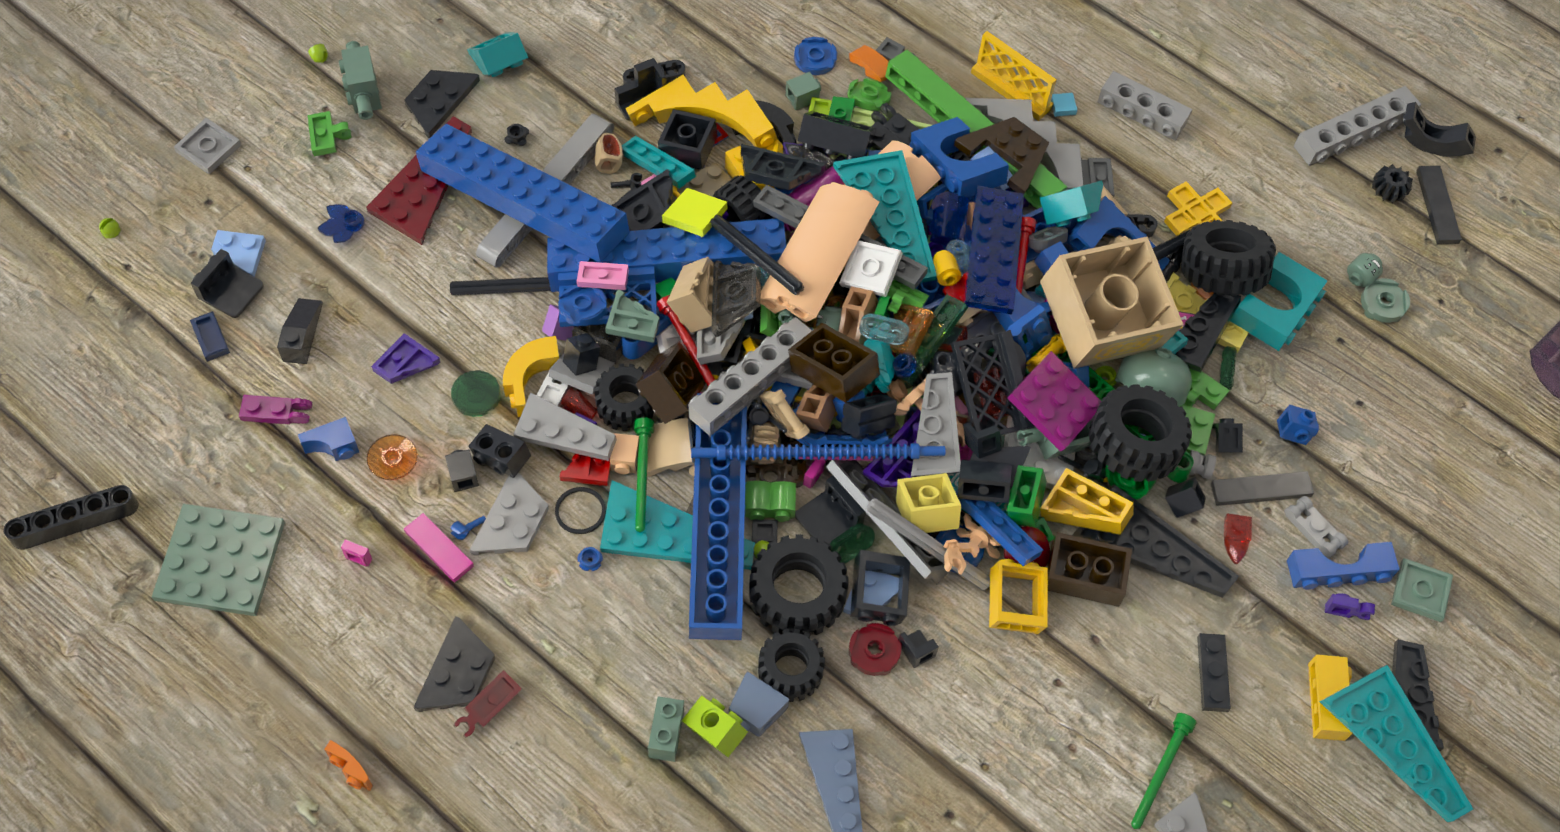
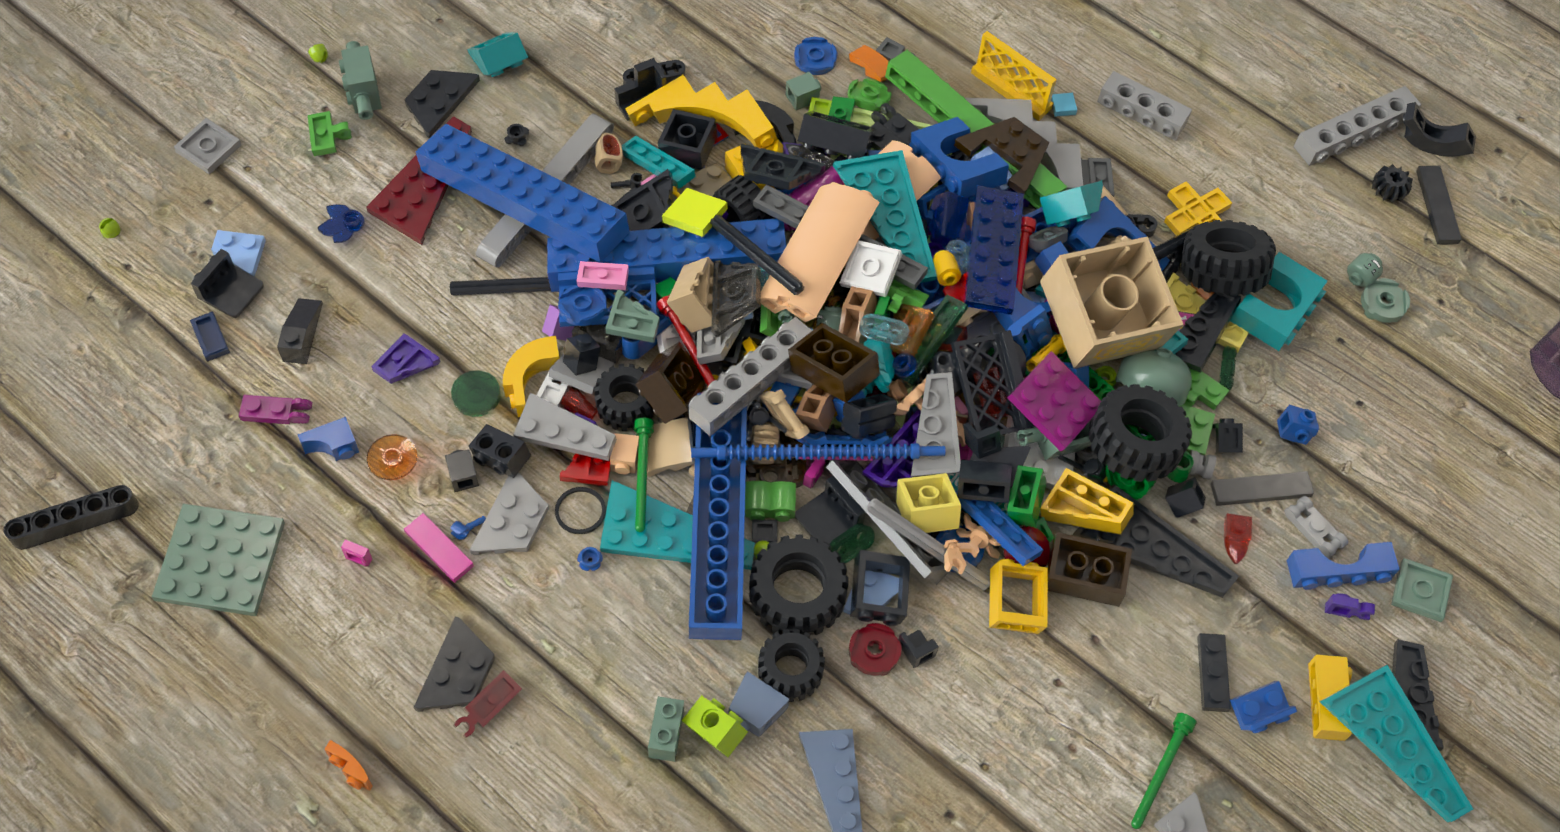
(1262, 707): none -> blue bracket

